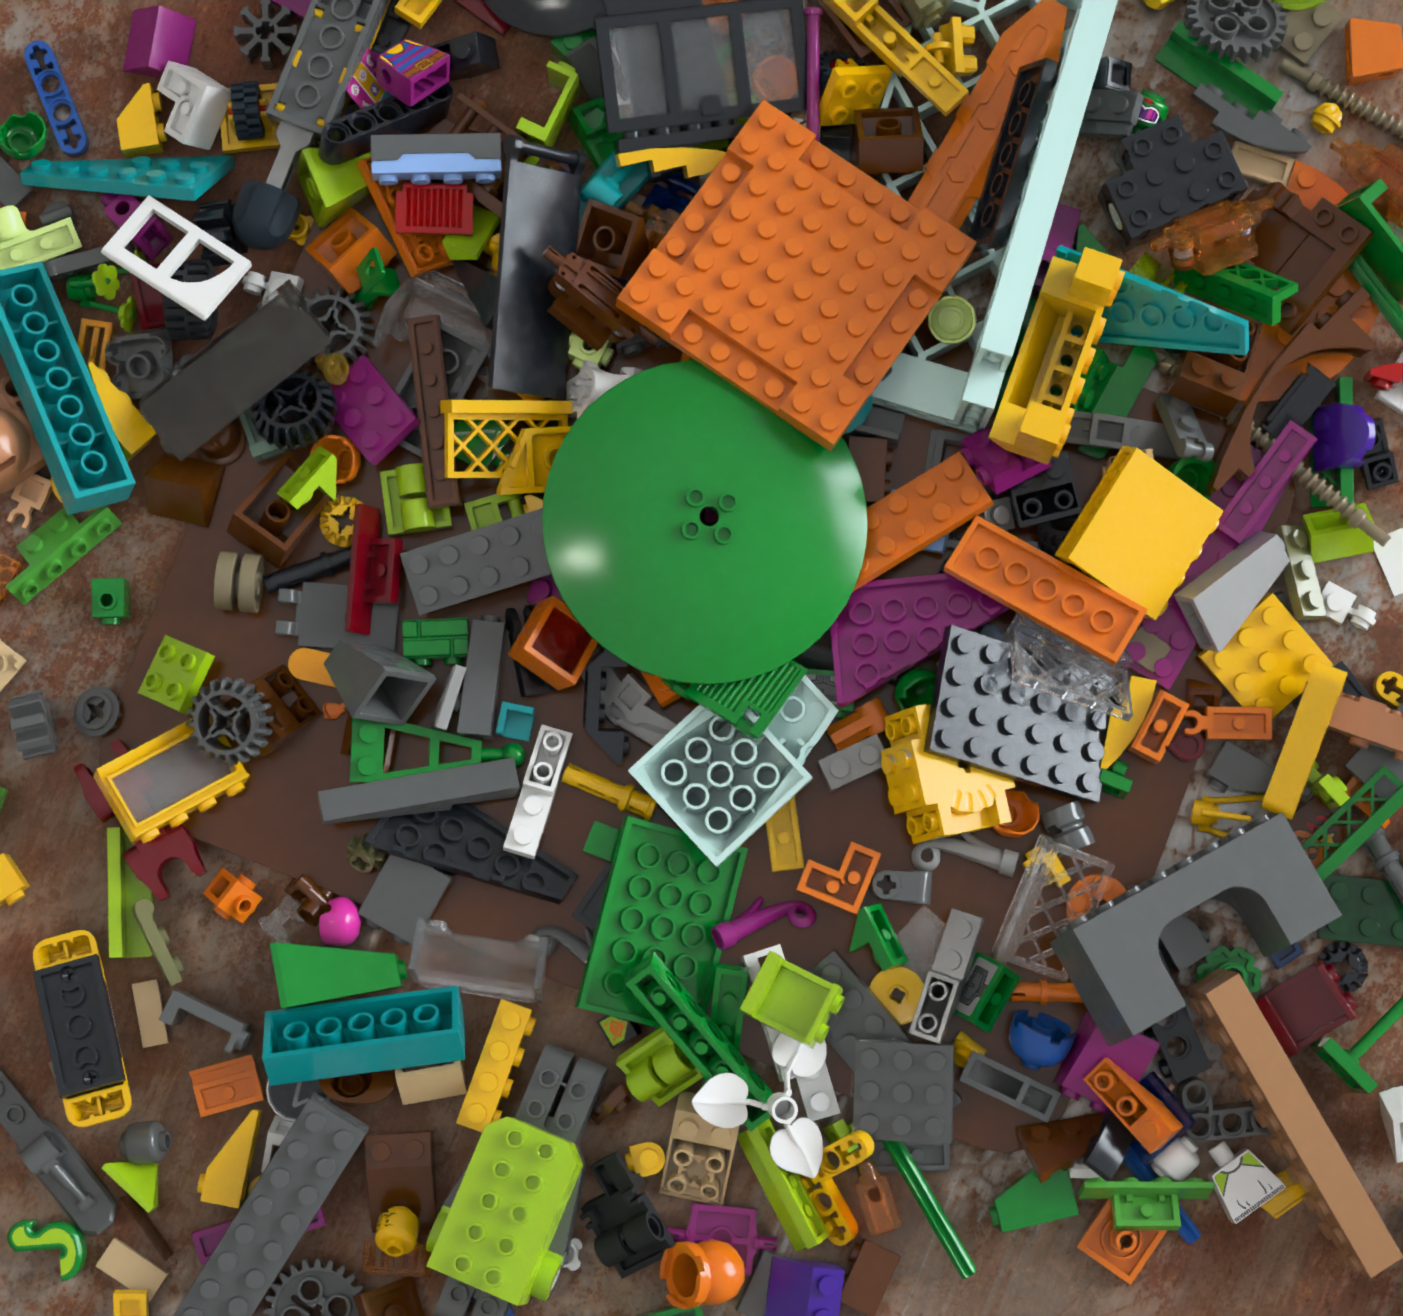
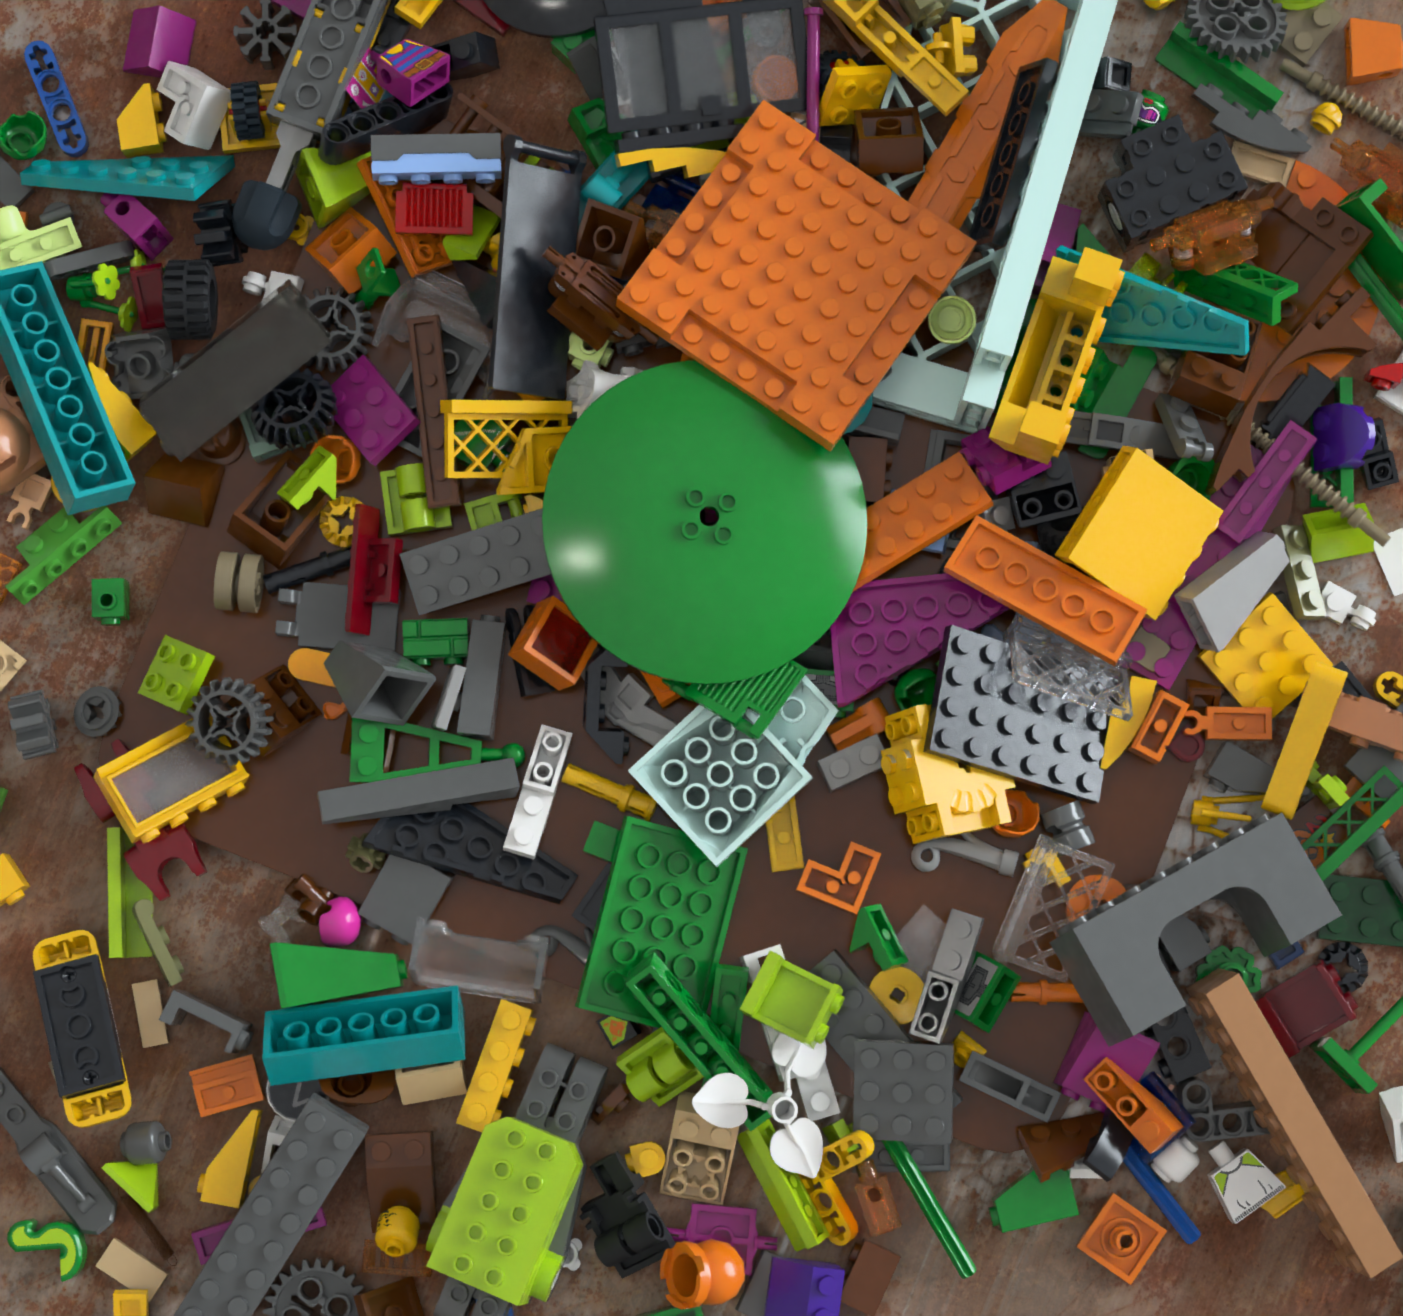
(197, 297): white window -> none
(233, 895): orange brick -> none
(333, 367): clear yellow plate -> none
(515, 721): teal panel -> none
(563, 77): lime panel -> none
(728, 933): magenta plant -> none
(908, 886): dark grey piece -> none
(1039, 1040): blue cylinder -> none
(1114, 781): green tile -> none
(1145, 1203): bright green bracket -> none

